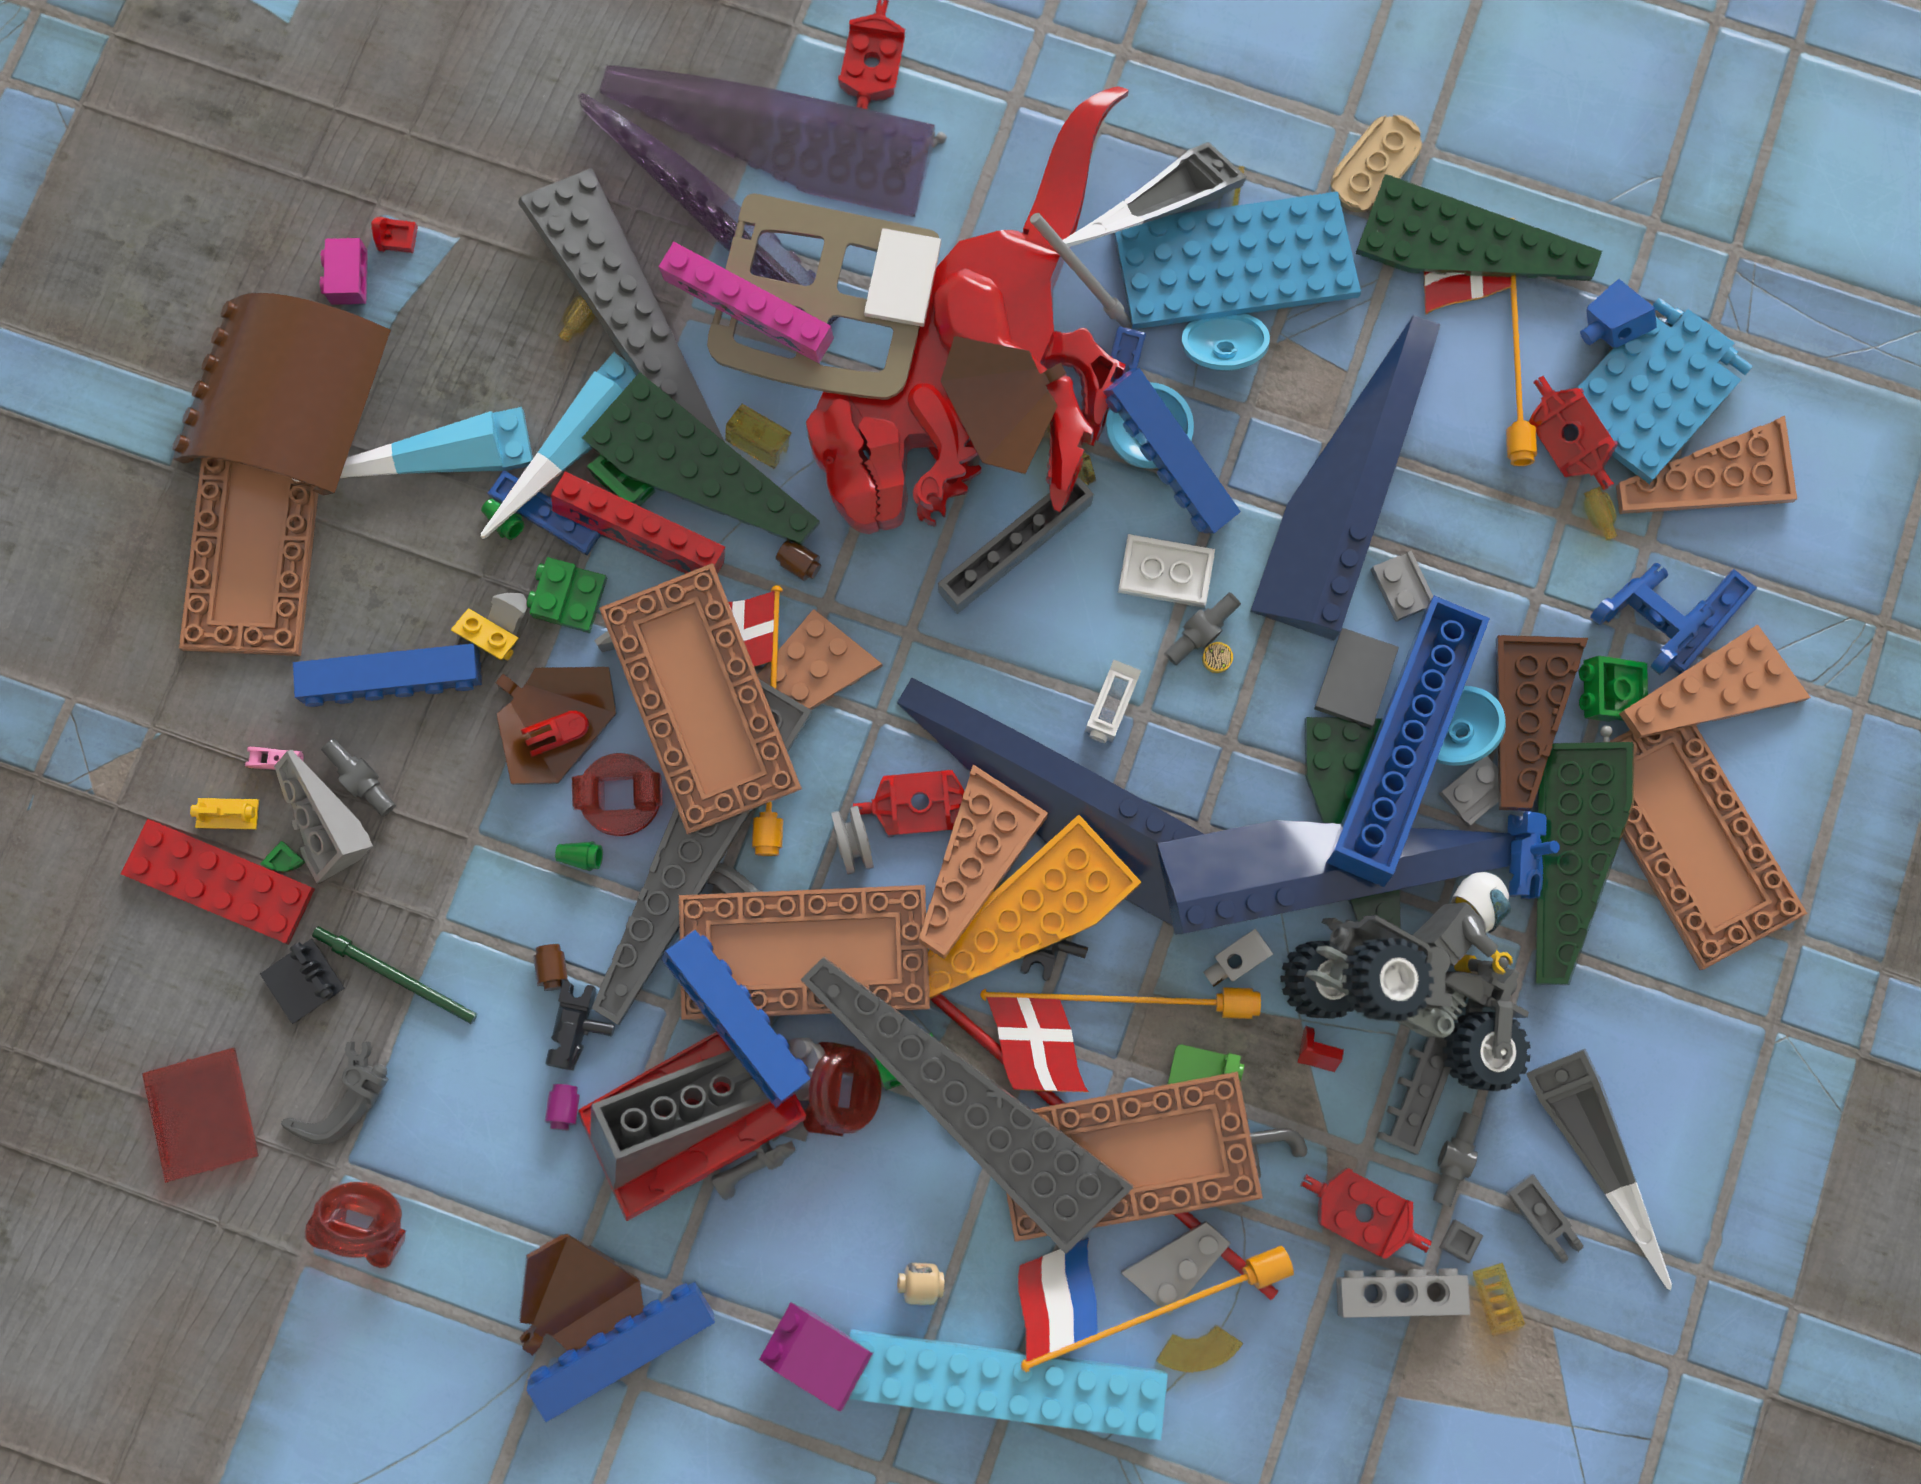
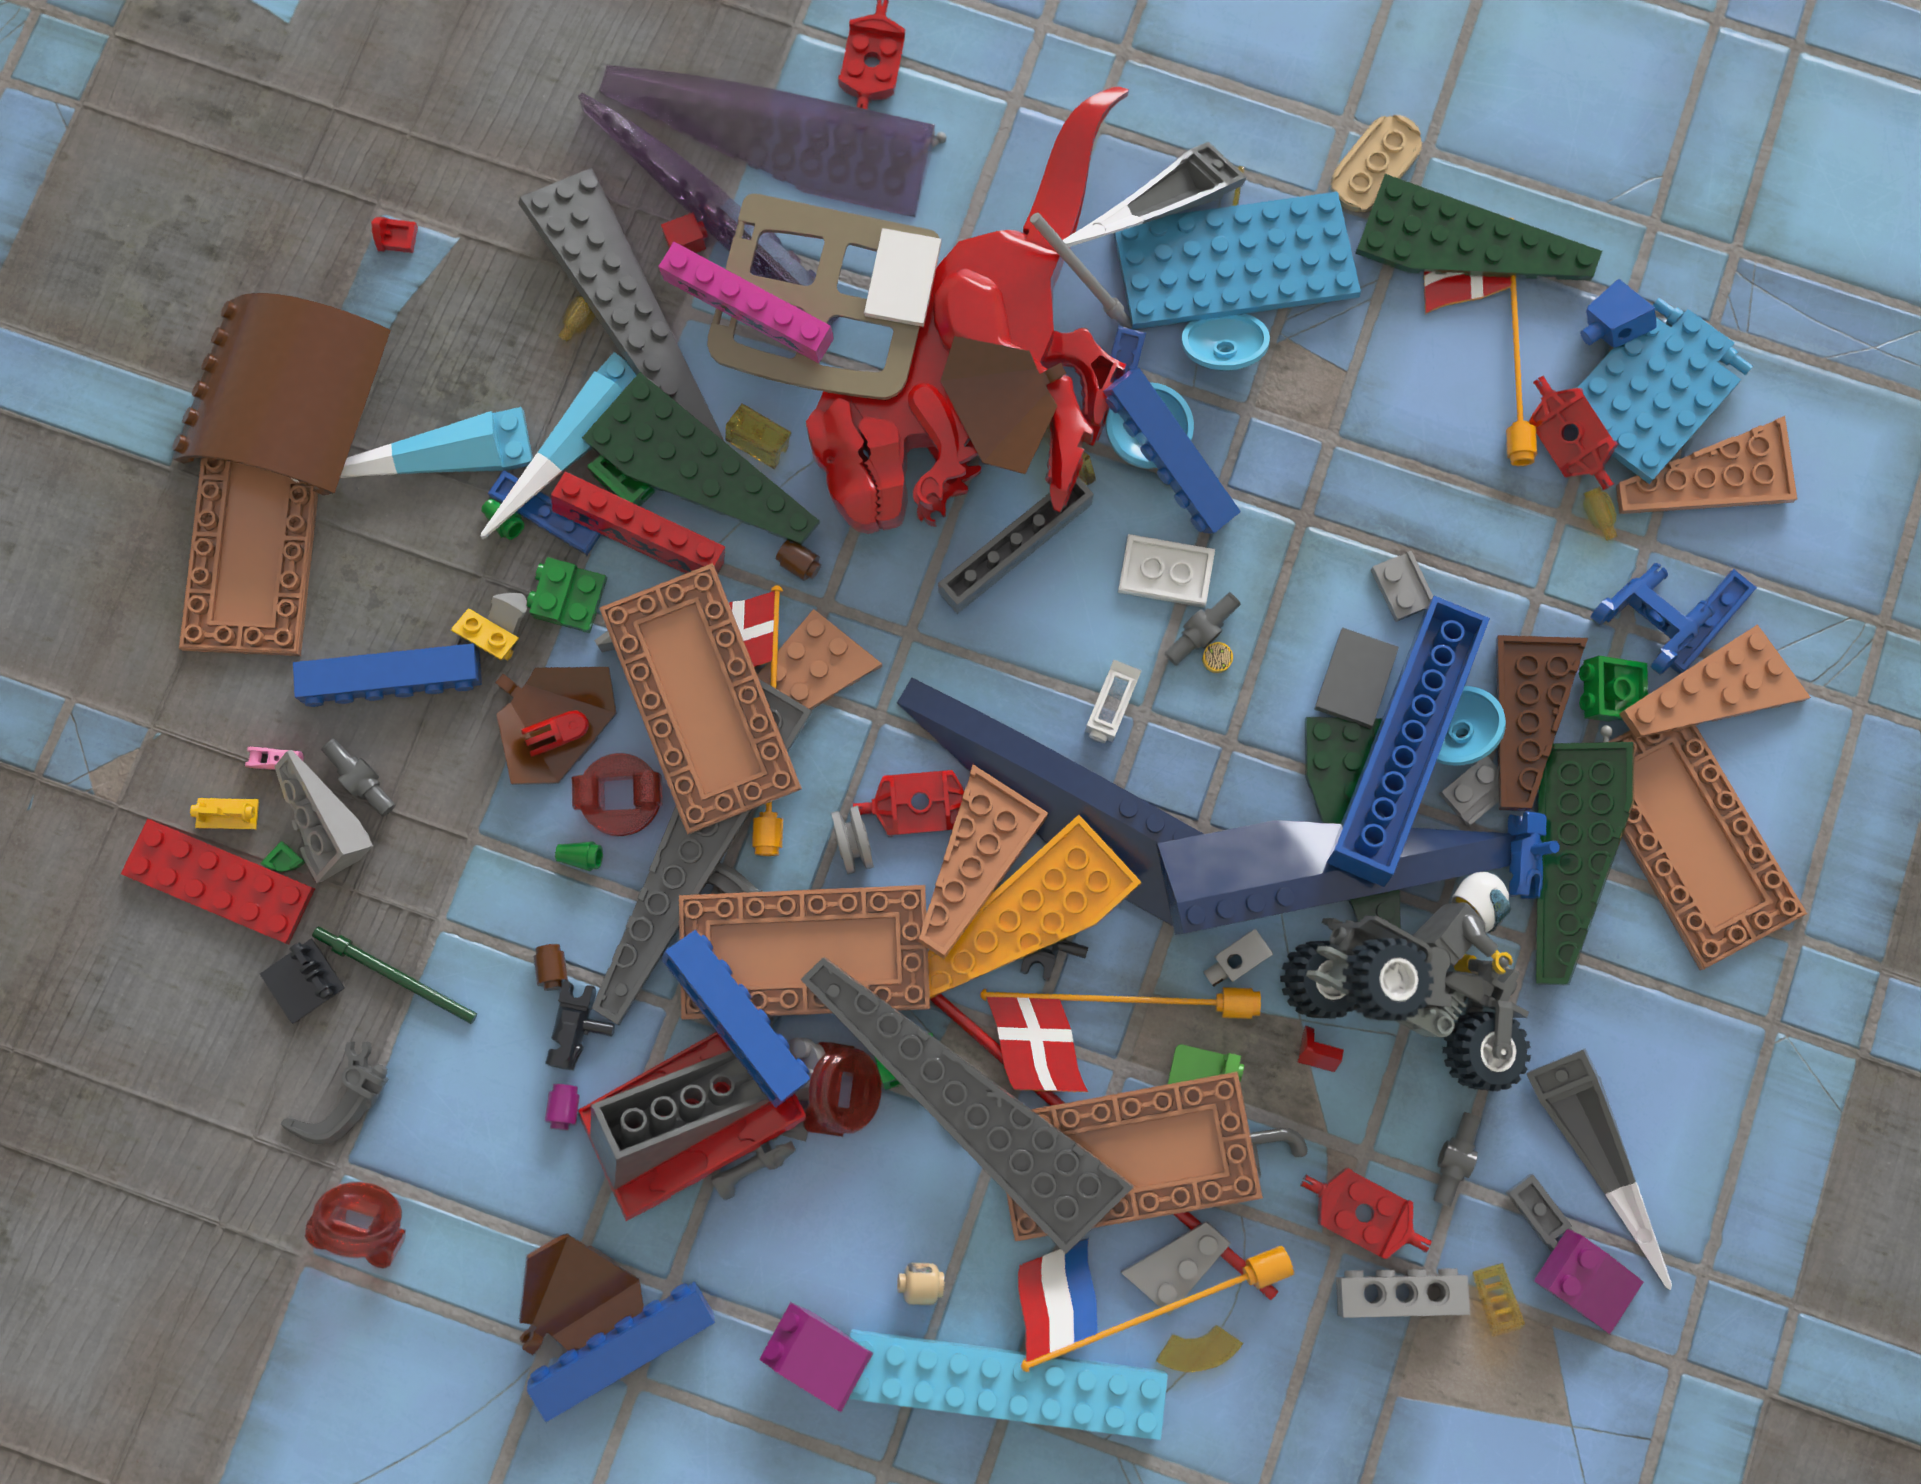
(200, 1115): clear red piece -> none
(344, 271): dark pink brick -> none
(686, 232): none -> red brick
(1341, 497): dark blue wedge -> none
(1420, 1098): dark grey hinge -> none
(1461, 1241): dark grey tile -> none
(1589, 1280): none -> magenta slope

